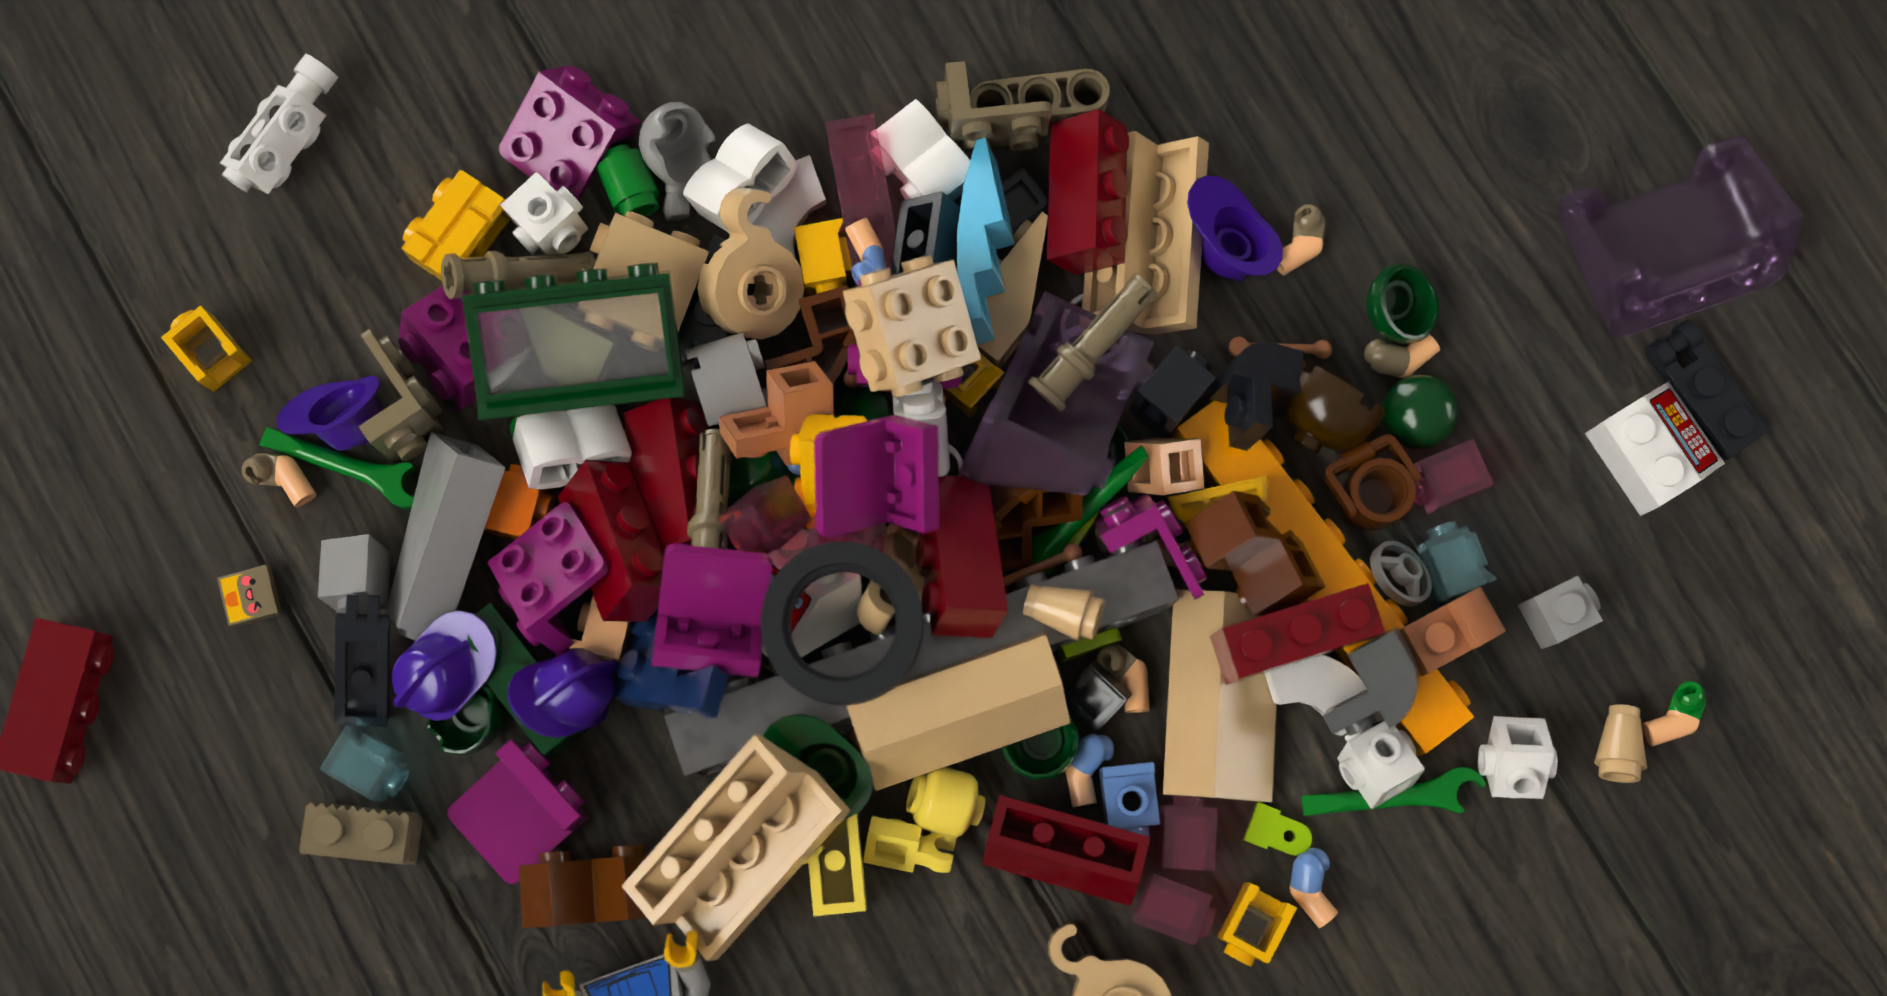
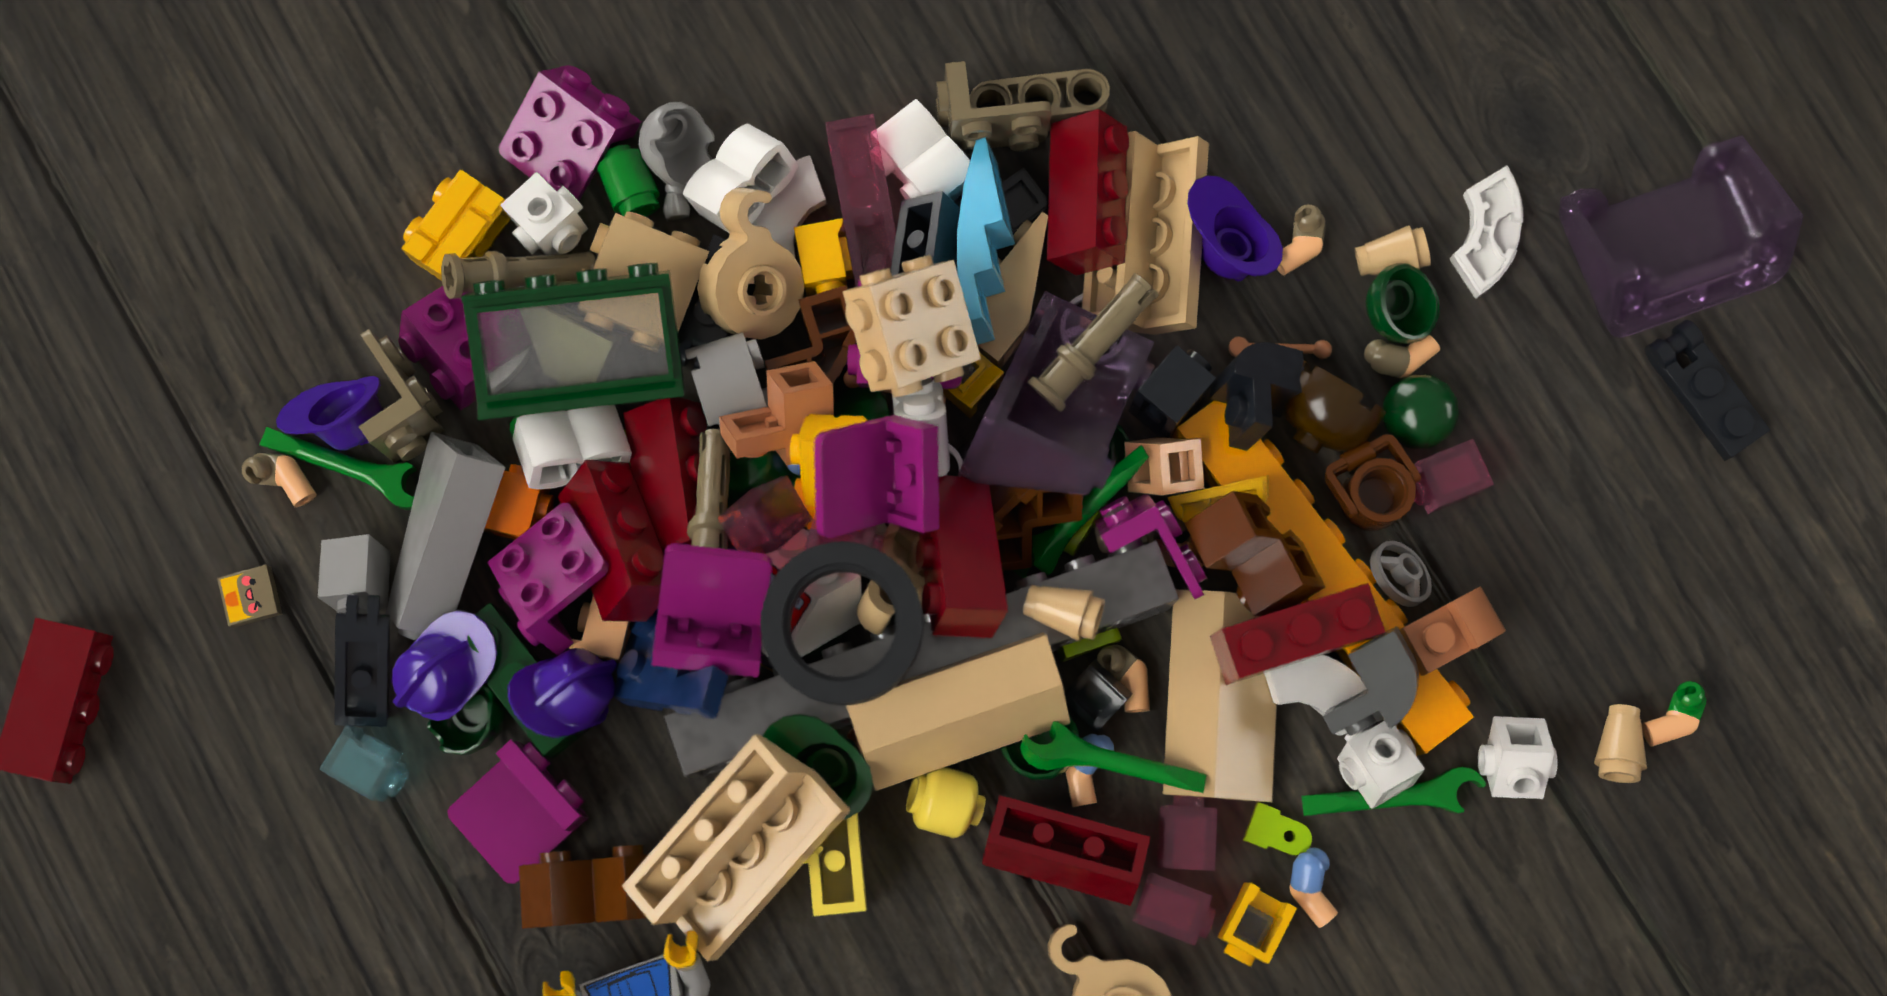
(205, 348): yellow window -> none
(280, 139): white brick -> none
(361, 833): dark tan brick -> none
(867, 247): arm -> none
(901, 846): light yellow plate -> none
(1070, 553): nougat hinge -> none
(1072, 750): none -> green piece
(1116, 782): medium blue brick -> none
(1400, 246): none -> tan cone
(1454, 561): clear light blue window -> none
(1493, 232): none -> white tile
(1561, 612): light grey brick -> none
(1655, 449): white slope -> none

